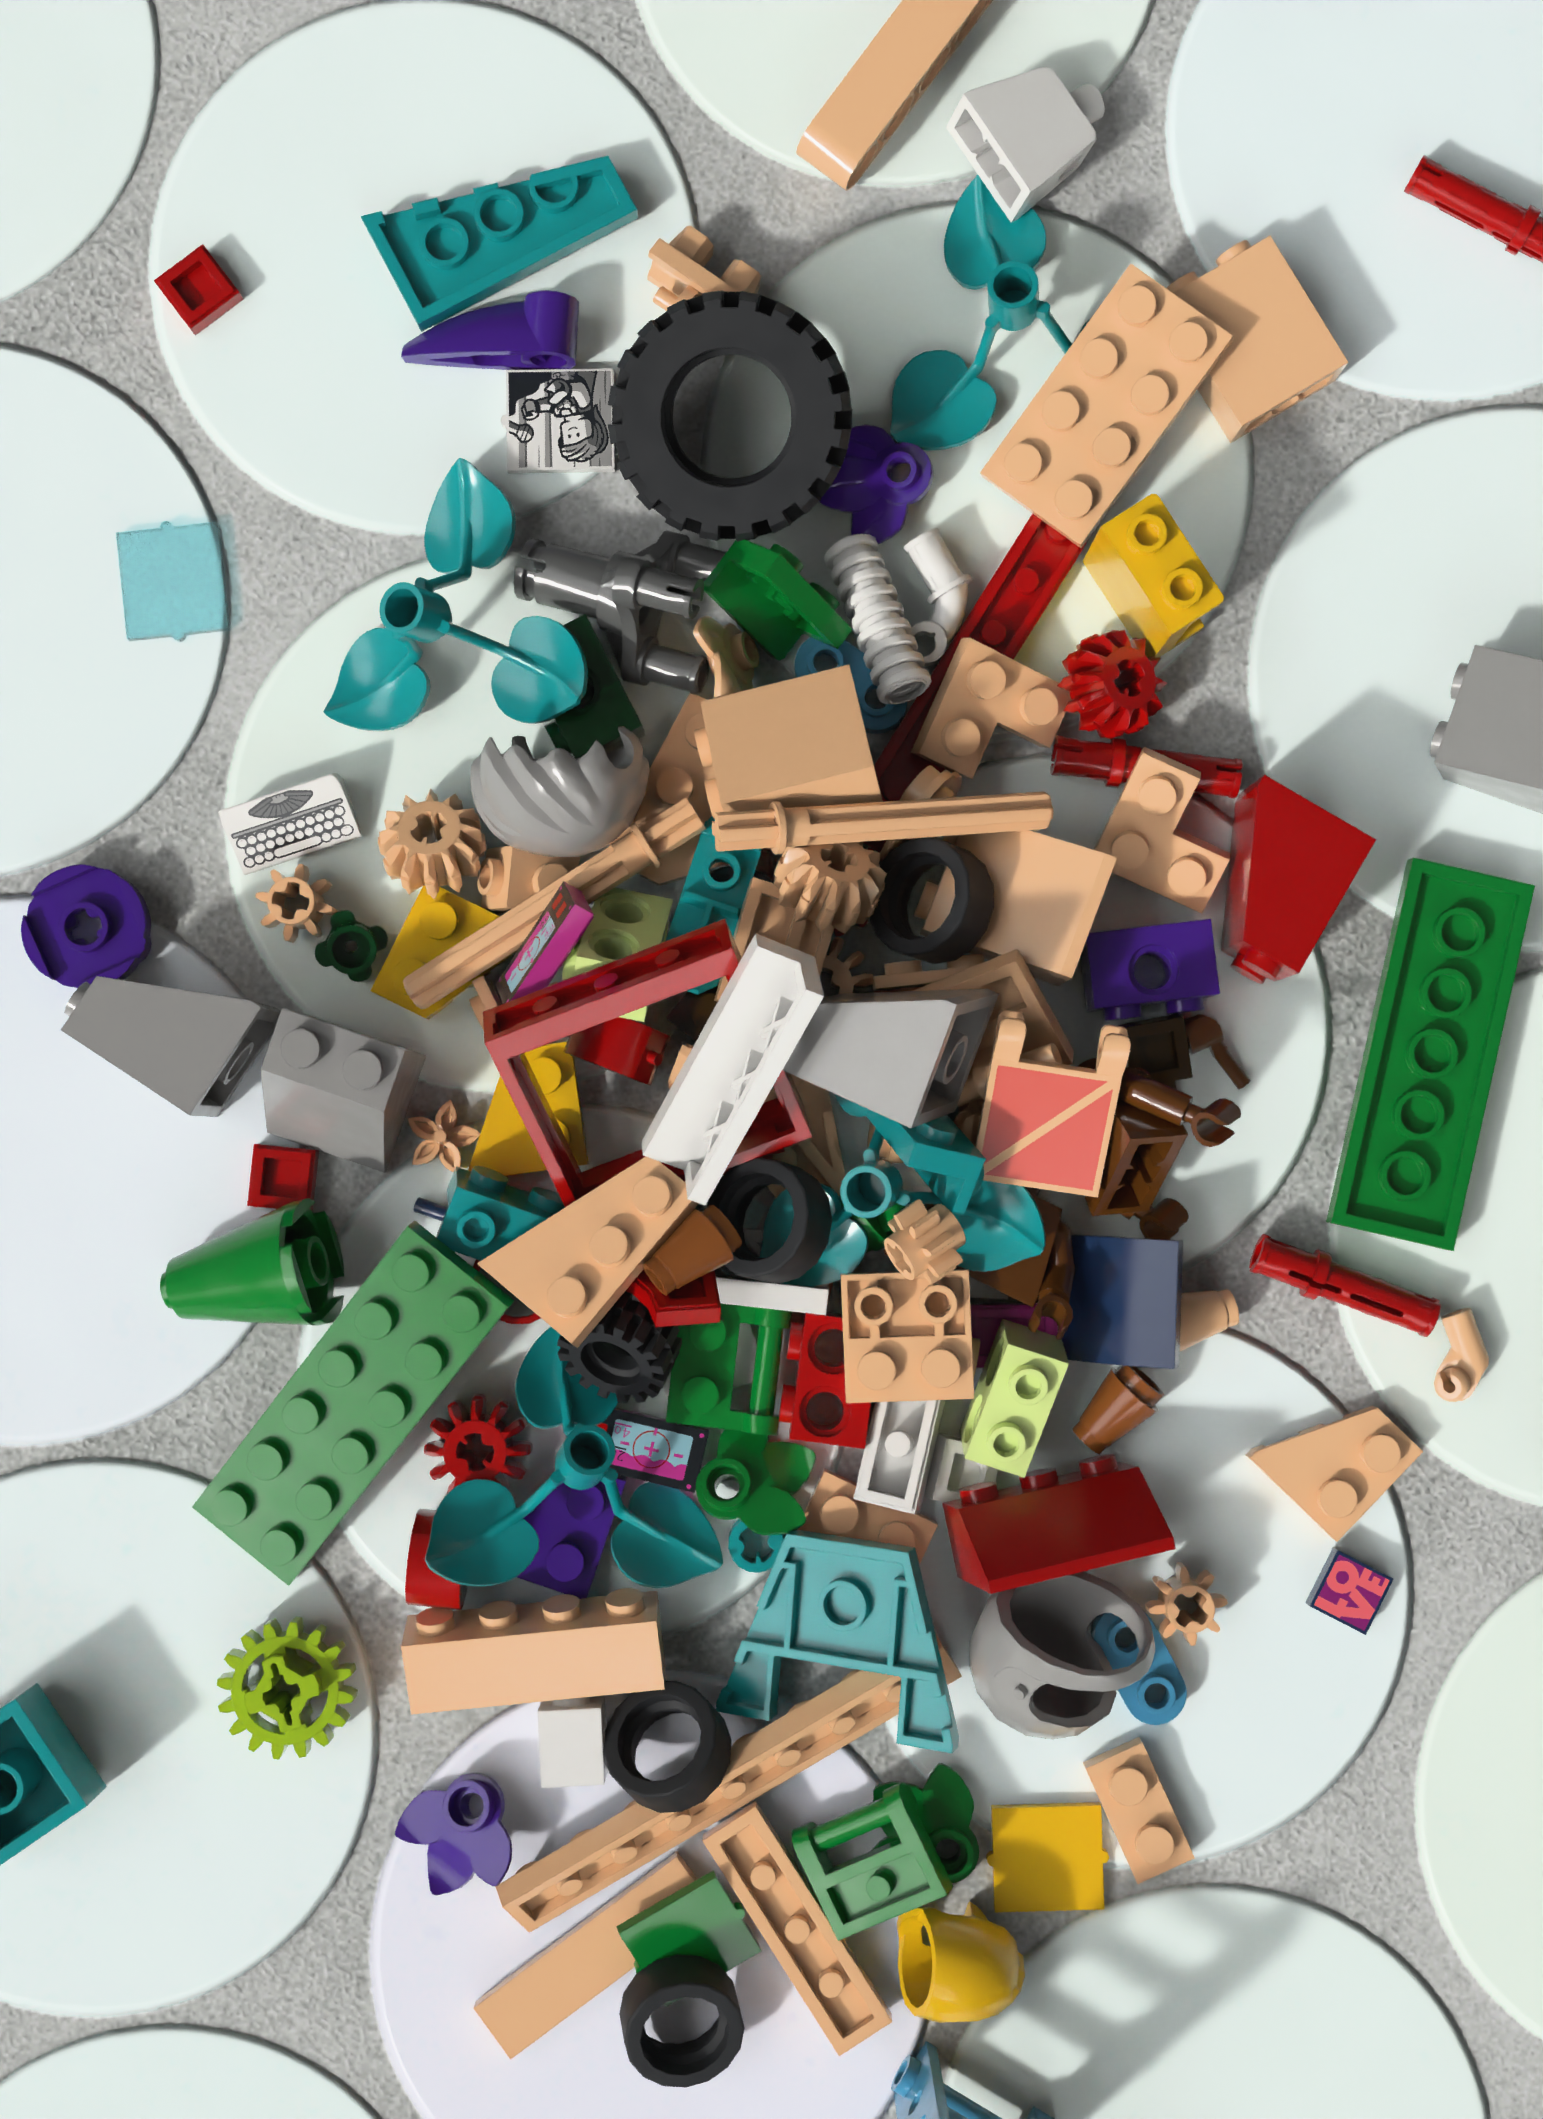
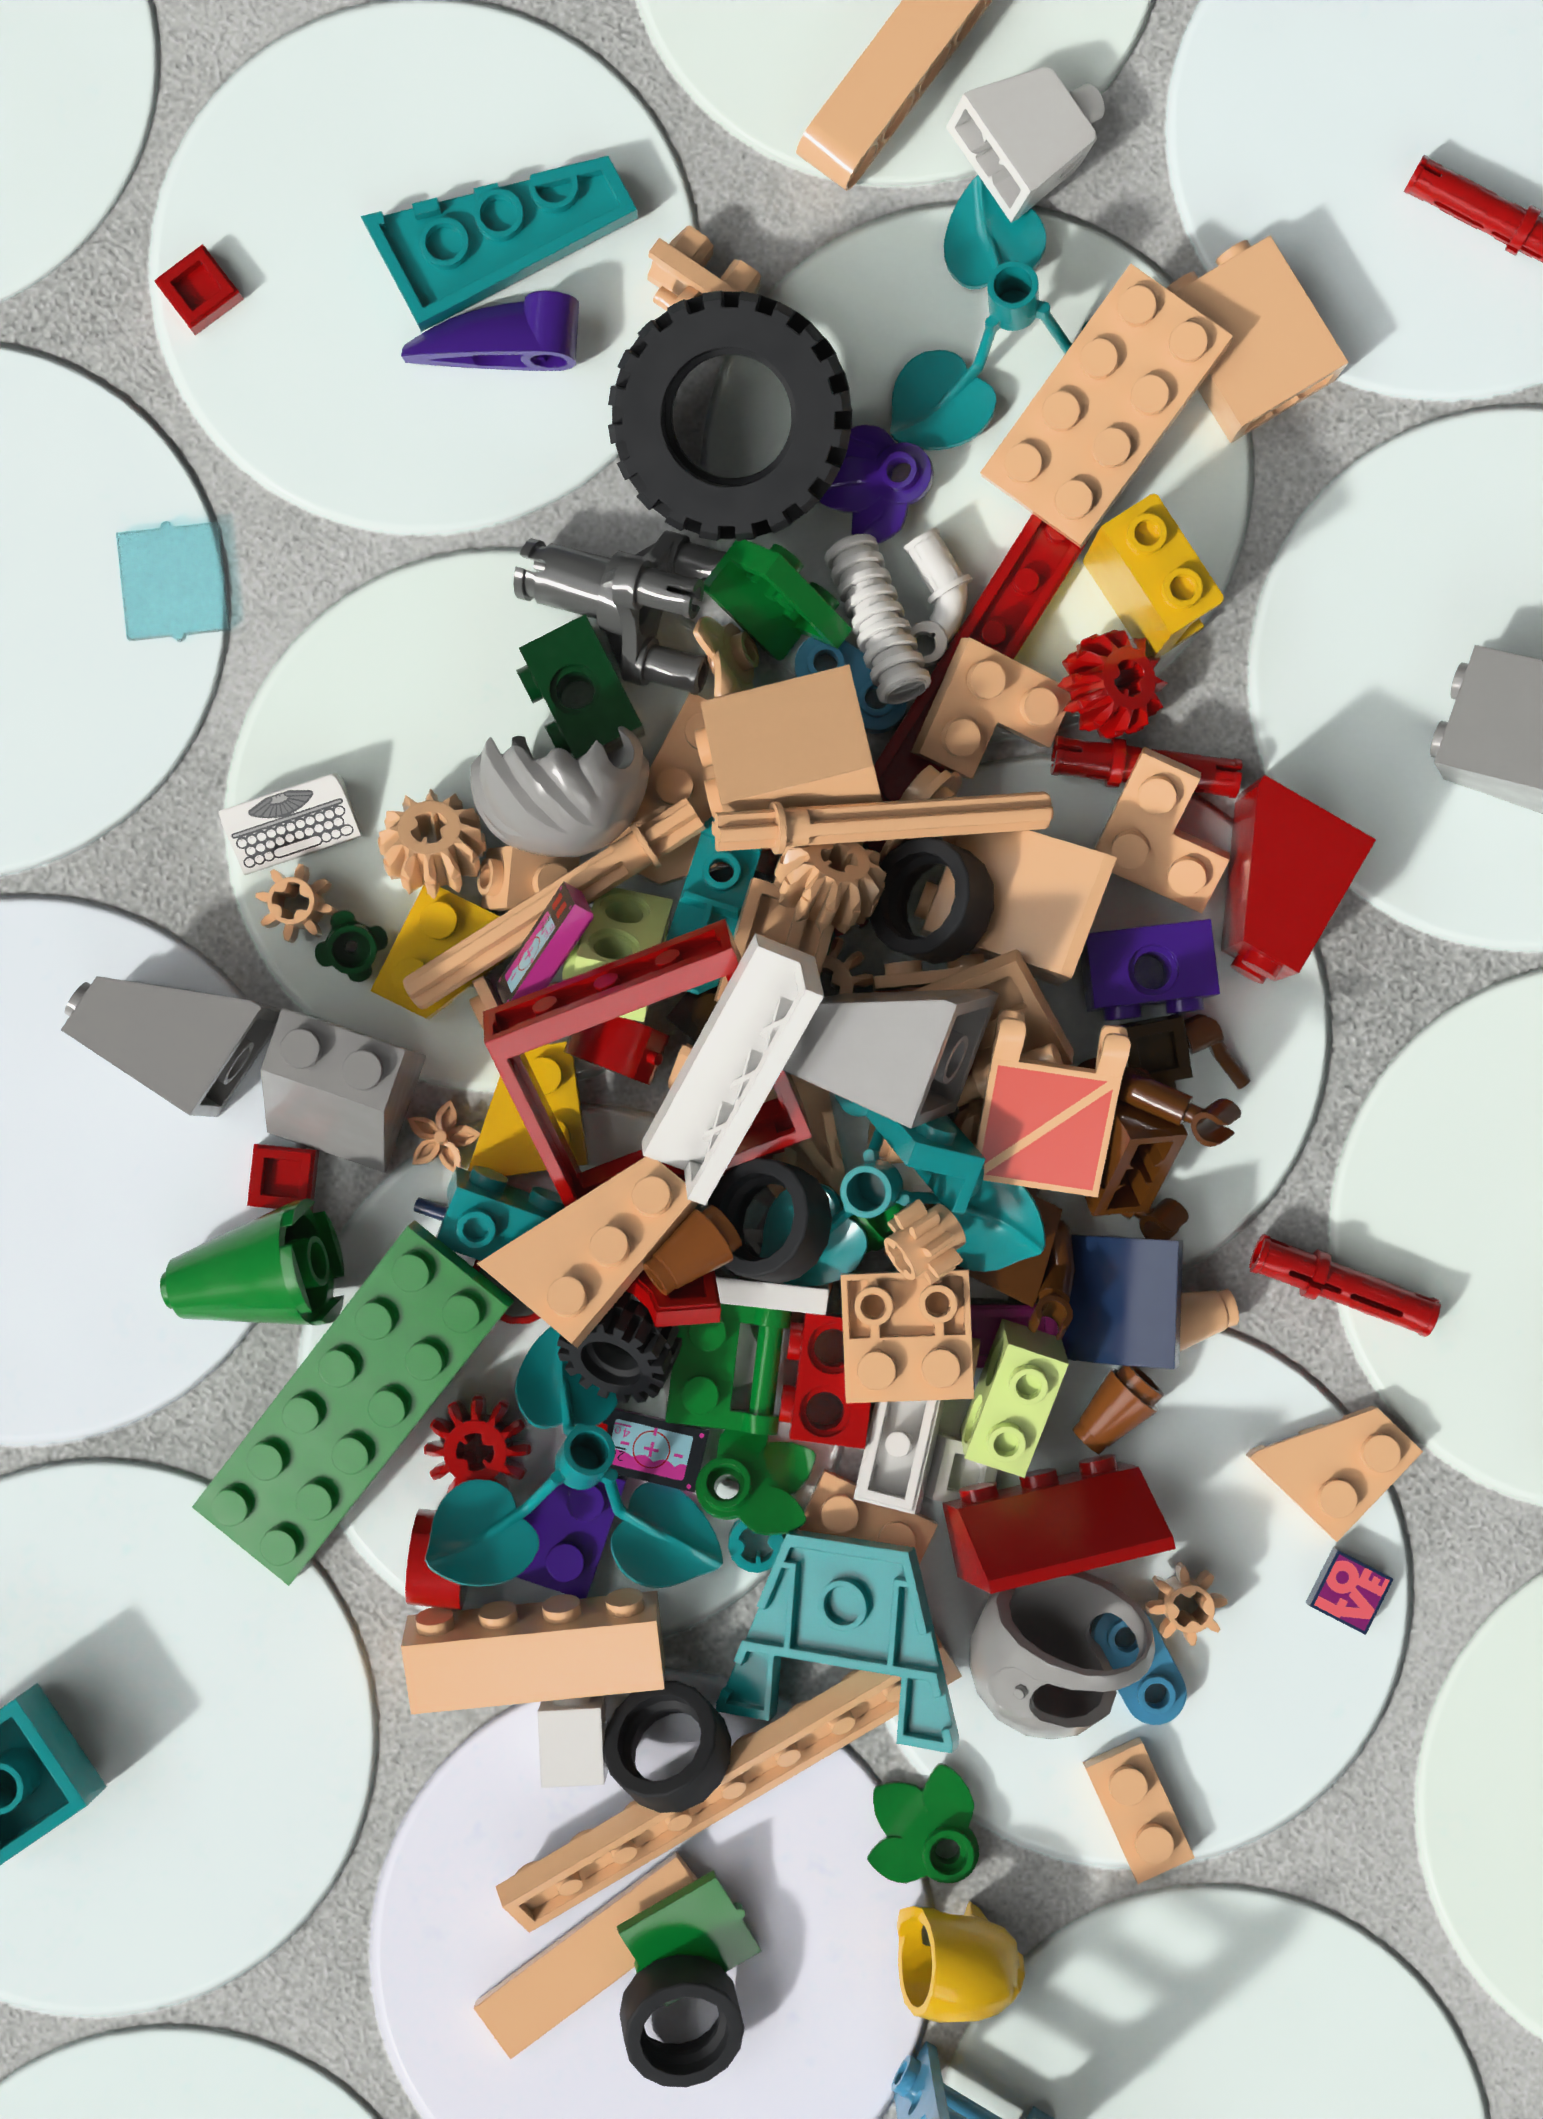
(53, 914): dark purple plate -> none
(262, 1696): lime gear -> none
(379, 678): teal plant -> none
(455, 1838): plate -> none
(558, 421): piece -> none
(797, 1928): light nougat plate -> none
(880, 1881): plate -> none
(1047, 1857): yellow piece -> none
(1430, 1054): green plate -> none
(1465, 1360): light nougat arm -> none

